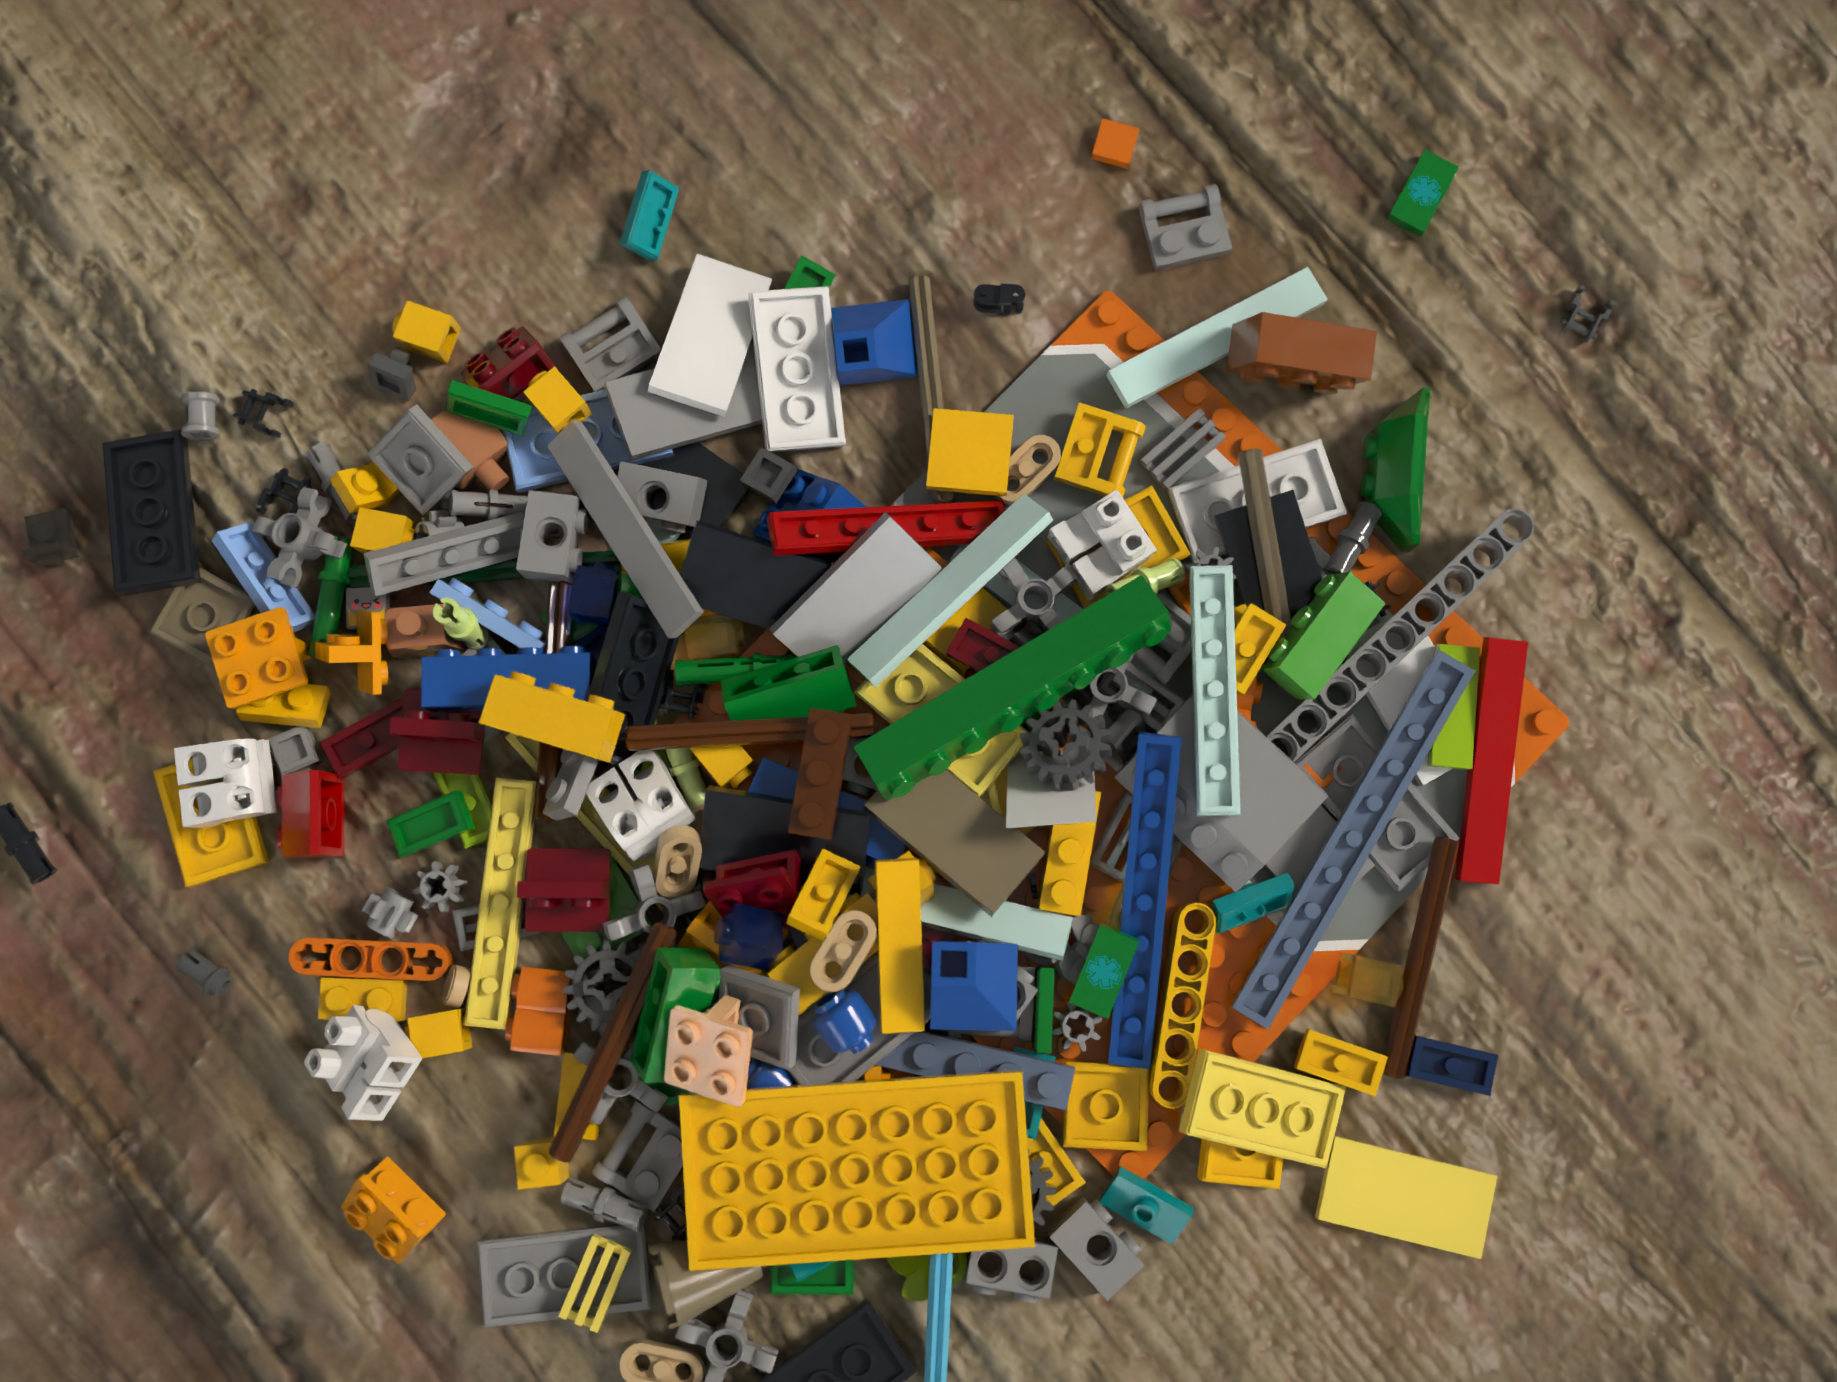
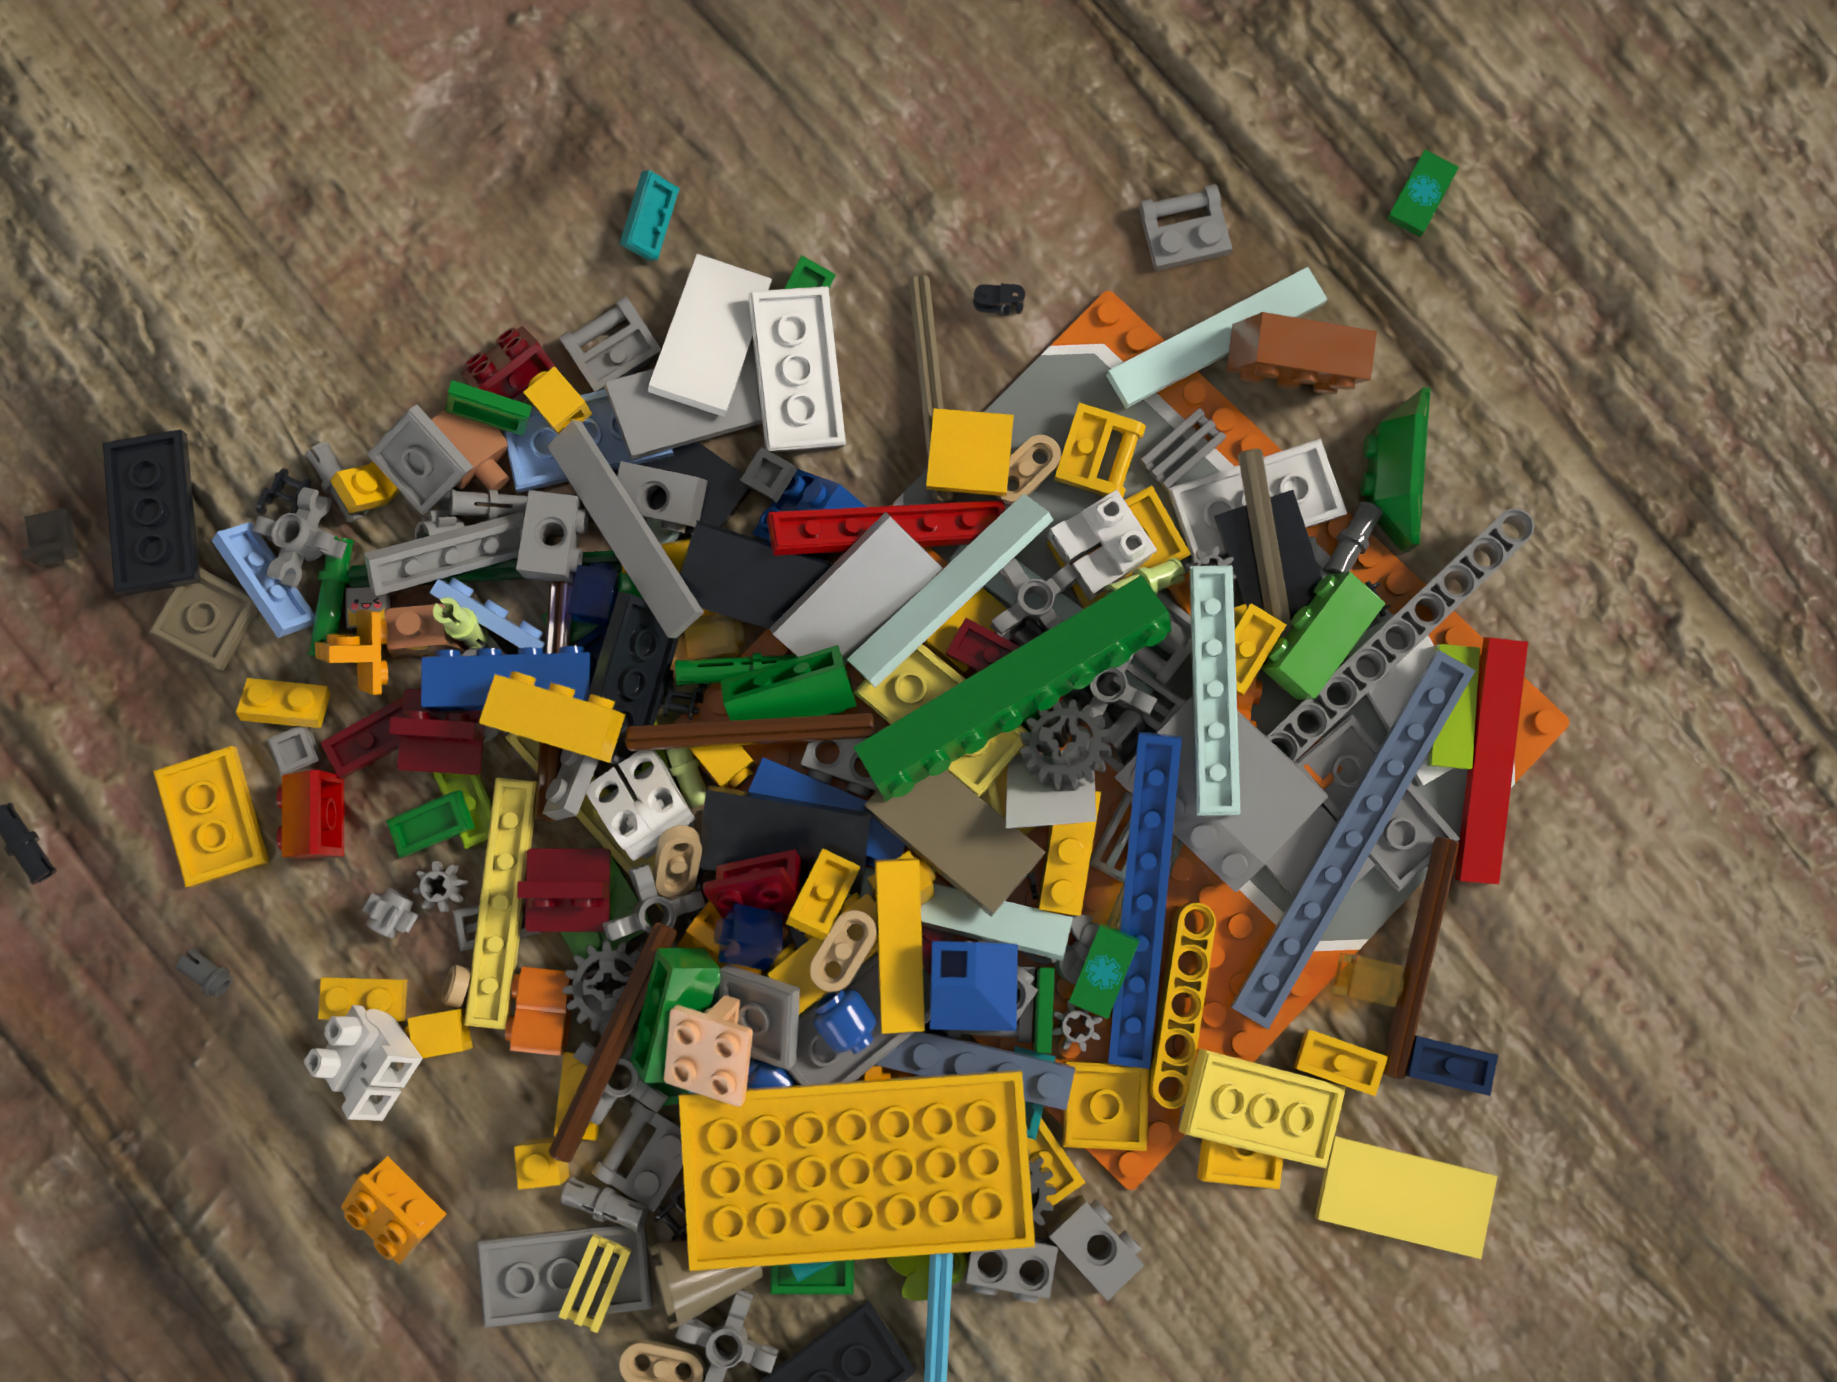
(200, 416): light grey bush -> none
(246, 785): white hips -> none
(257, 657): light orange bracket -> none
(268, 399): black piece -> none
(371, 960): orange beam -> none
(380, 530): yellow brick -> none
(393, 374): dark grey tile -> none
(426, 331): yellow brick -> none
(820, 774): reddish brown plate -> none
(874, 342): blue slope -> none
(1115, 143): orange tile -> none
(1146, 1205): teal plate -> none
(1252, 902): teal plate -> none
(1574, 308): dark grey piece -> none

